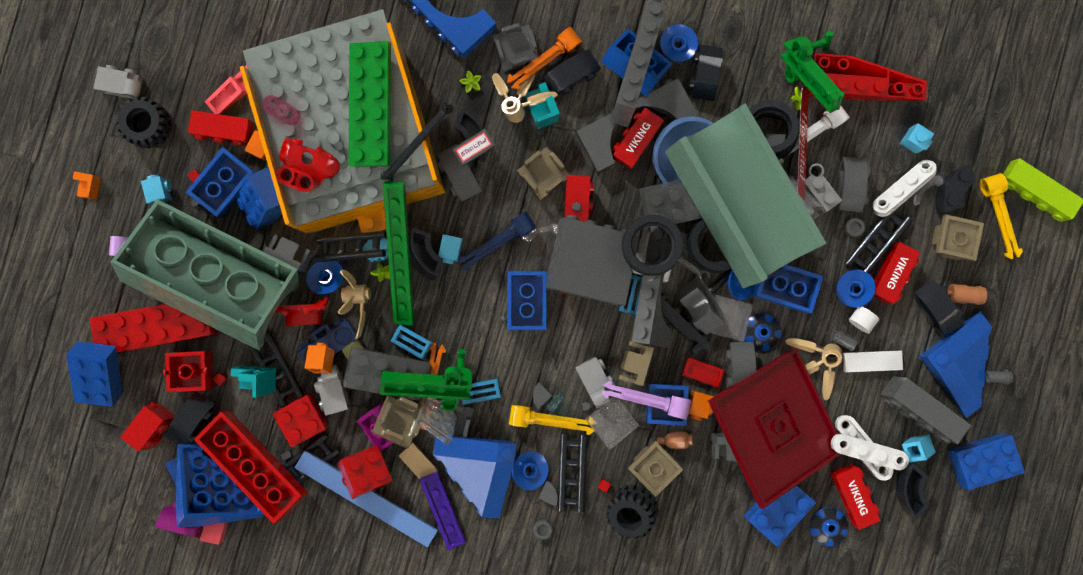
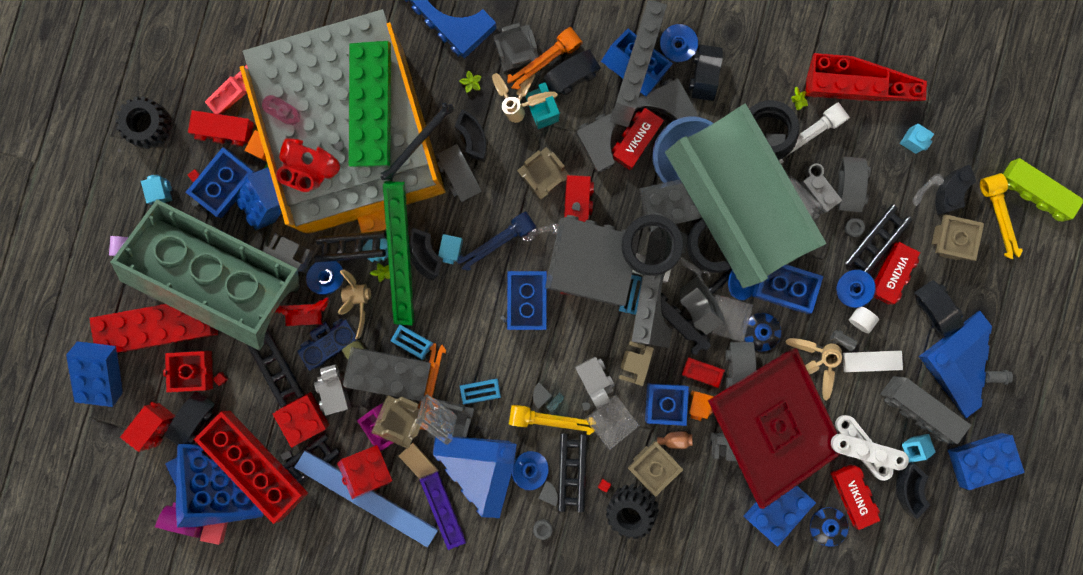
(88, 185): orange panel -> none
(117, 82): light grey hinge -> none
(258, 379): teal panel -> none
(319, 358): orange brick -> none
(453, 387): green piece -> none
(473, 147): tile -> none
(676, 407): lavender piece -> none
(803, 67): green piece -> none
(803, 144): red sticker -> none
(904, 188): white plate -> none
(967, 294): nougat piece -> none

